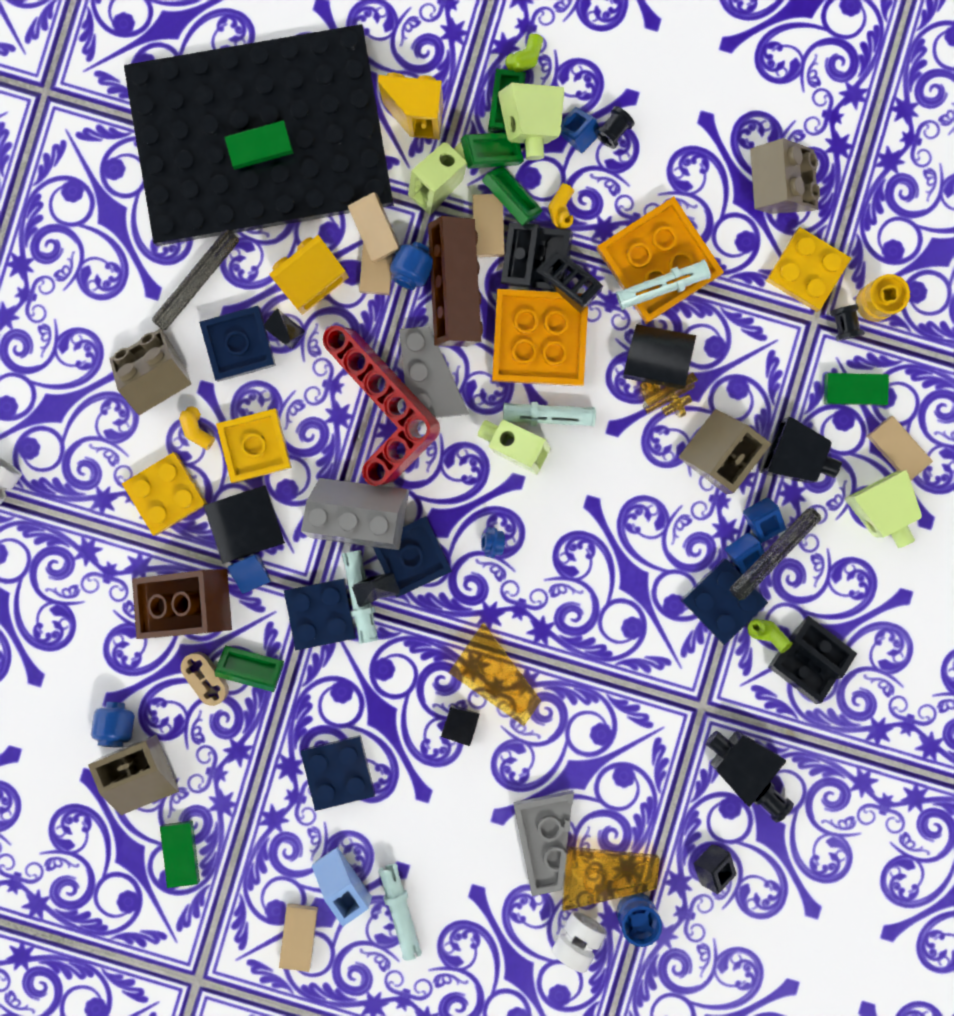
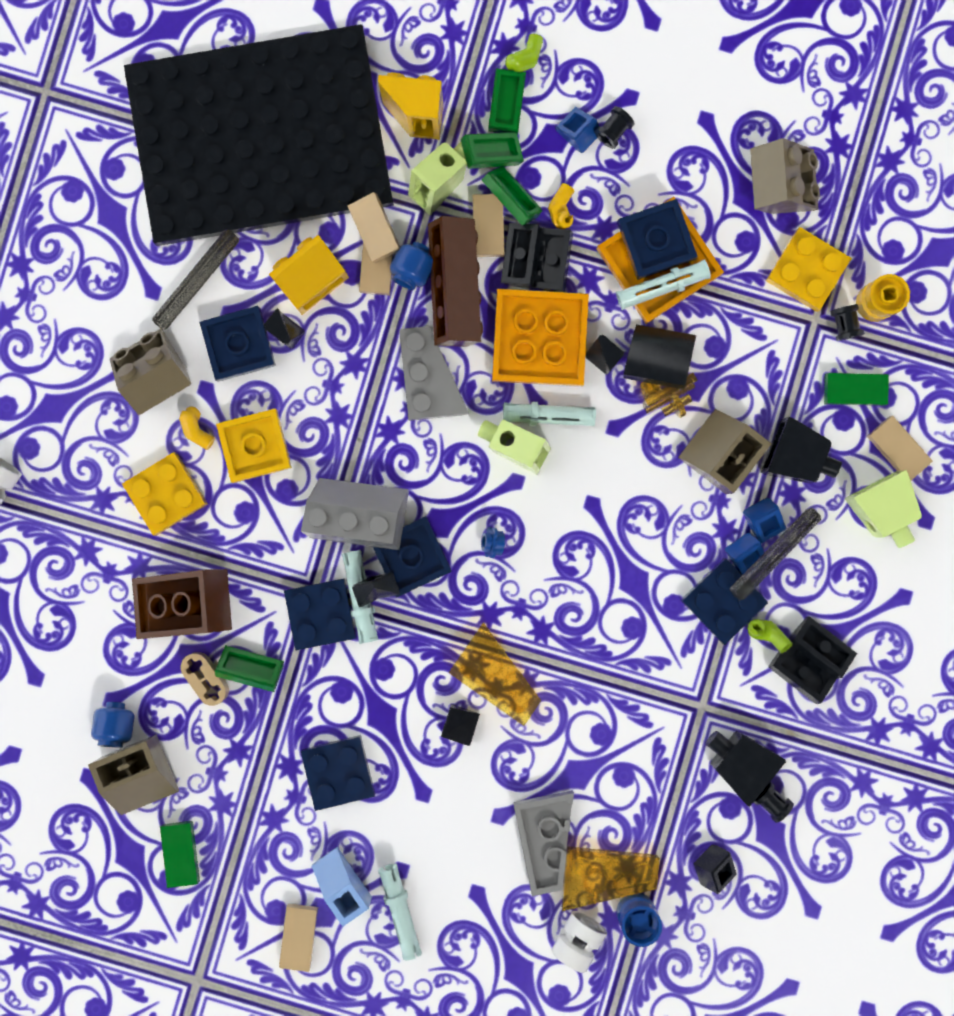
(243, 524): black slope -> none
(249, 573): blue slope -> none
(259, 145): green tile -> none
(387, 401): red beam -> none
(532, 115): yellowish green torso -> none
(578, 302): black slope -> none
(604, 354): none -> black slope
(657, 239): none -> dark blue plate

